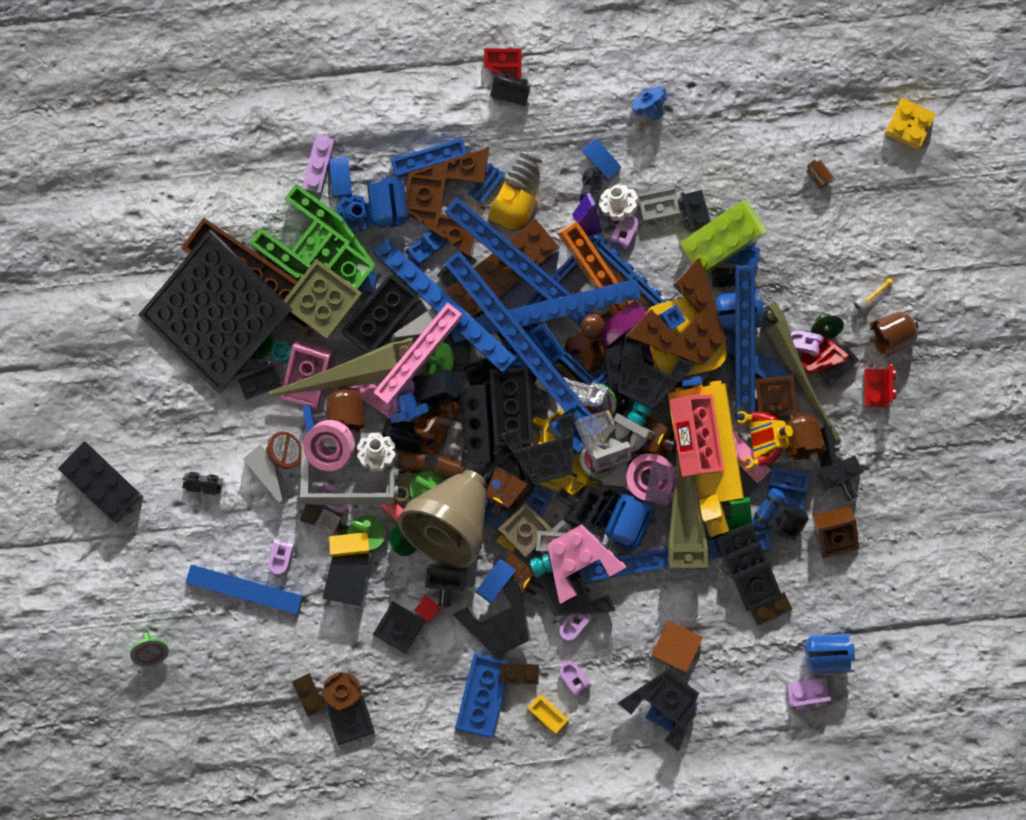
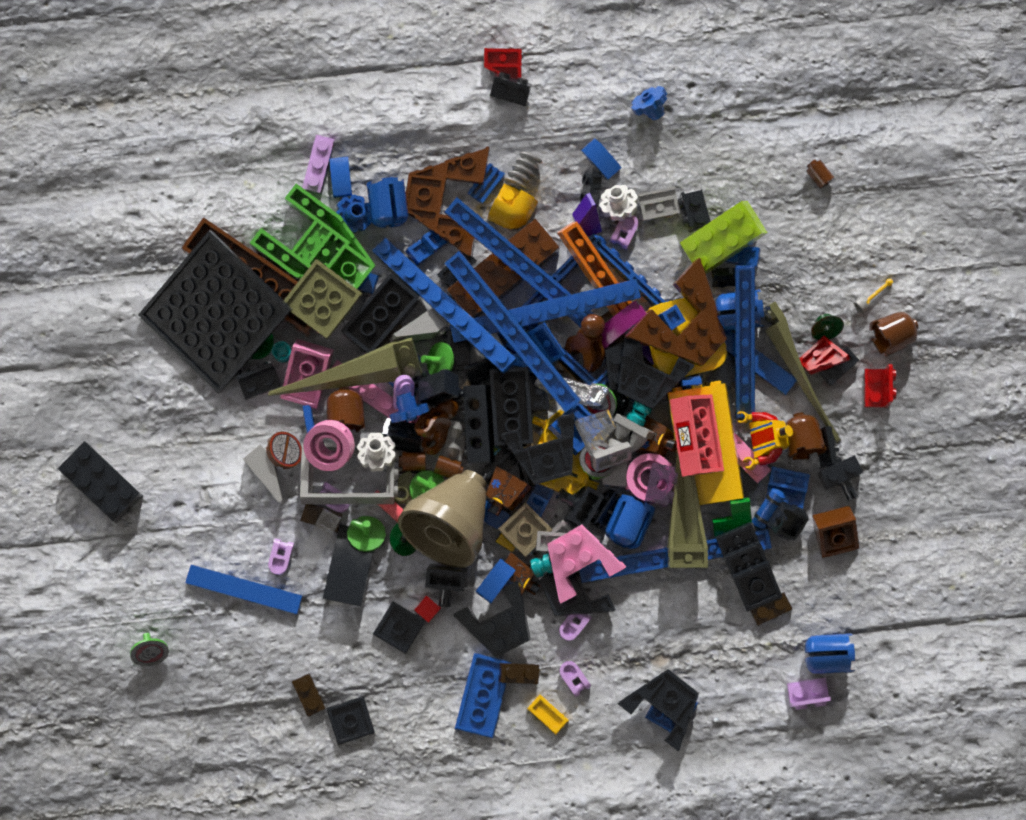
(194, 481): black hinge -> none
(342, 691): reddish brown tile -> none
(349, 544): yellow tile -> none
(418, 354): bright pink plate -> none
(431, 156): blue tile -> none
(677, 646): dark orange tile -> none
(713, 515): yellow slope -> none
(777, 395): reddish brown plate -> none
(800, 341): lavender plate -> none
(901, 122): yellow piece -> none

